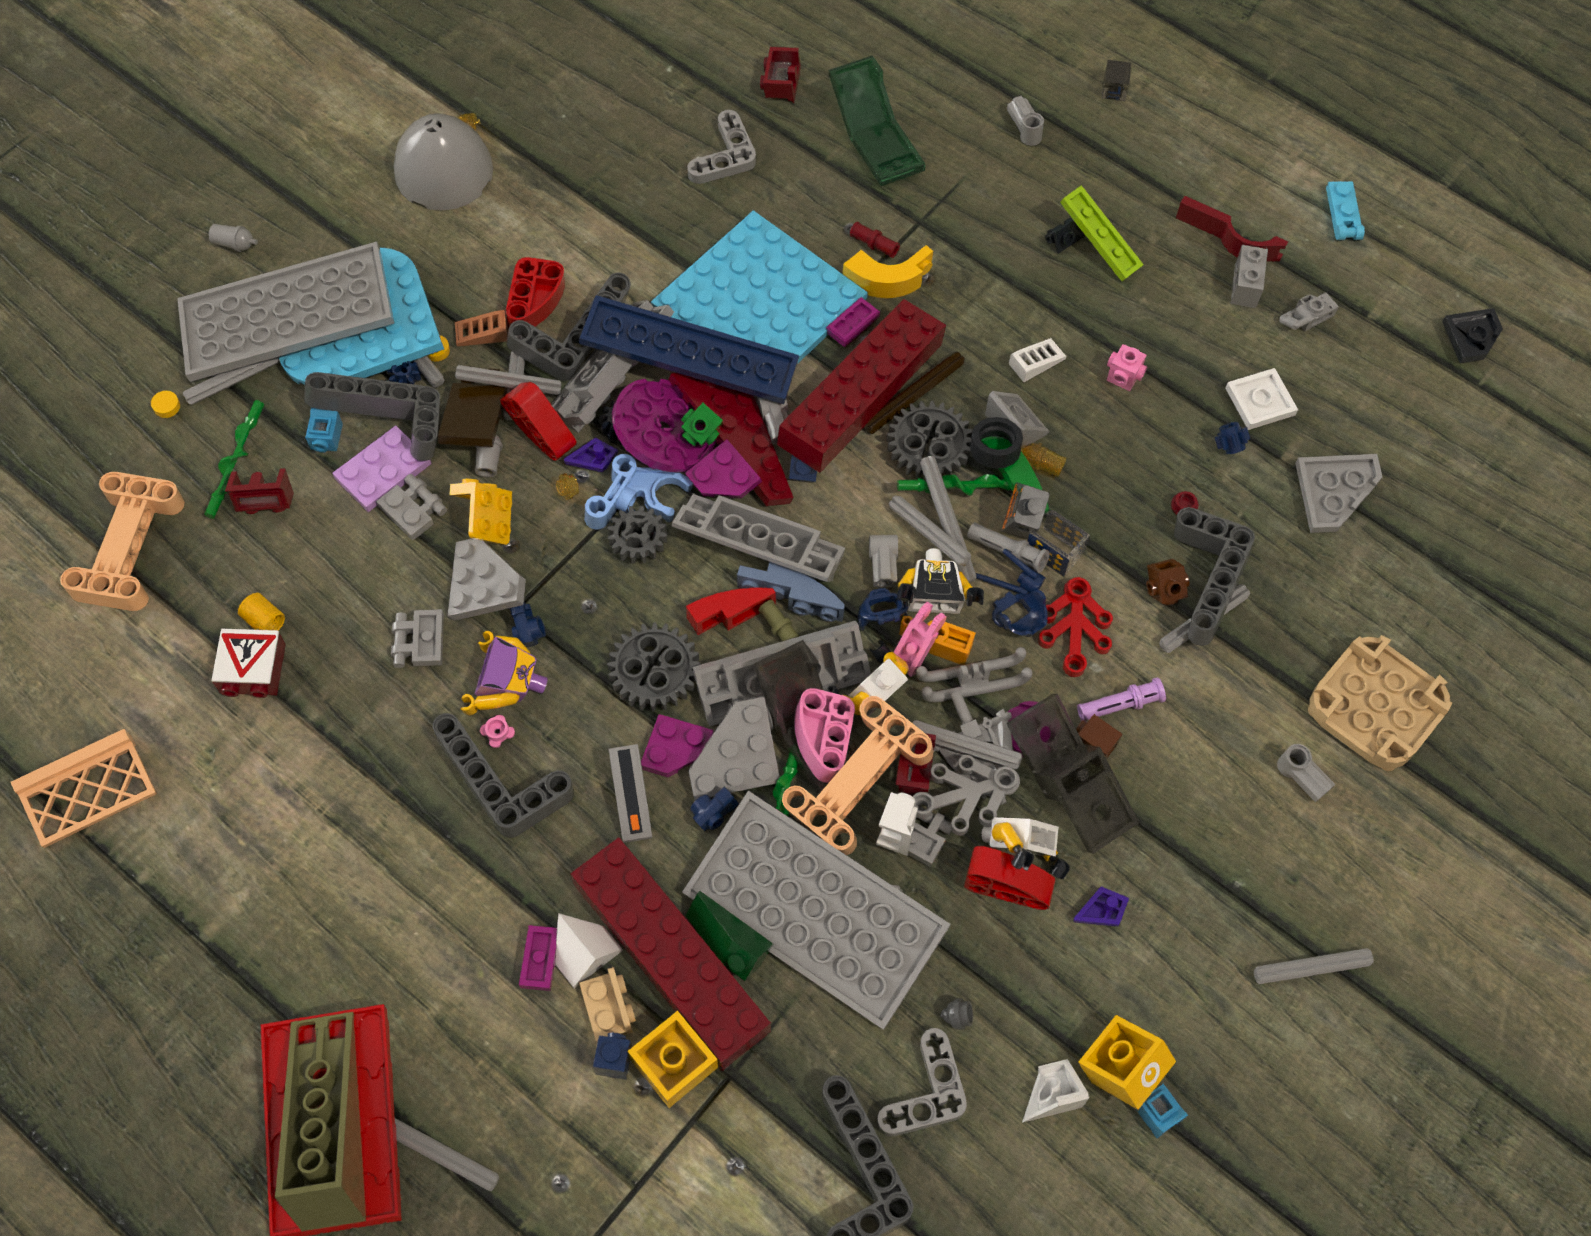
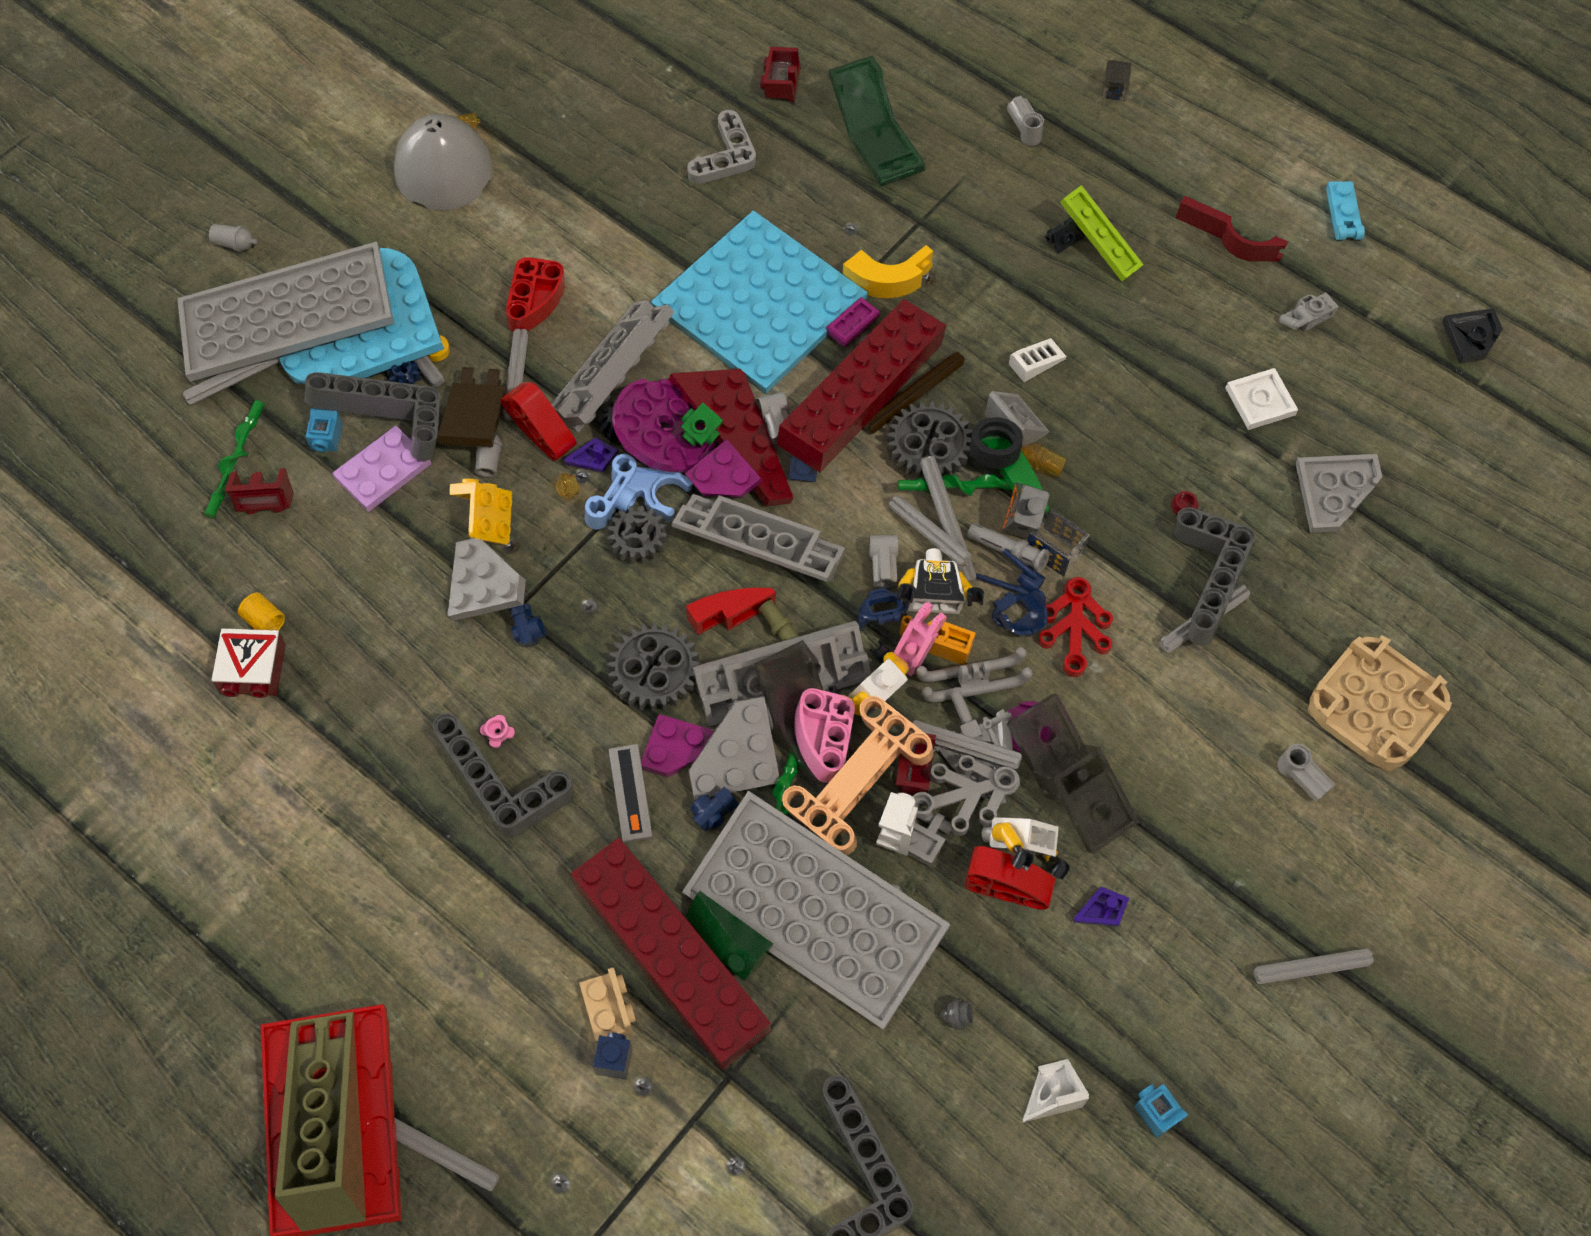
(81, 763): light nougat fence -> none
(123, 541): light nougat beam -> none
(165, 404): yellow tile -> none
(408, 514): light grey plate -> none
(427, 638): light grey plate -> none
(489, 320): nougat slope -> none
(504, 675): torso -> none
(505, 379): light grey axle -> none
(538, 958): magenta plate -> none
(565, 351): dark grey beam -> none
(582, 948): white slope -> none
(673, 1059): yellow brick -> none
(689, 349): dark blue plate -> none
(804, 593): sand blue slope -> none
(874, 239): dark red pin -> none
(940, 1090): light grey beam -> none
(1100, 734): reddish brown brick -> none
(1126, 367): bright pink brick -> none
(1127, 1062): yellow brick -> none
(1134, 697): lavender pin -> none
(1167, 581): reddish brown brick -> none
(1232, 438): dark blue gear -> none
(1249, 276): light grey brick -> none

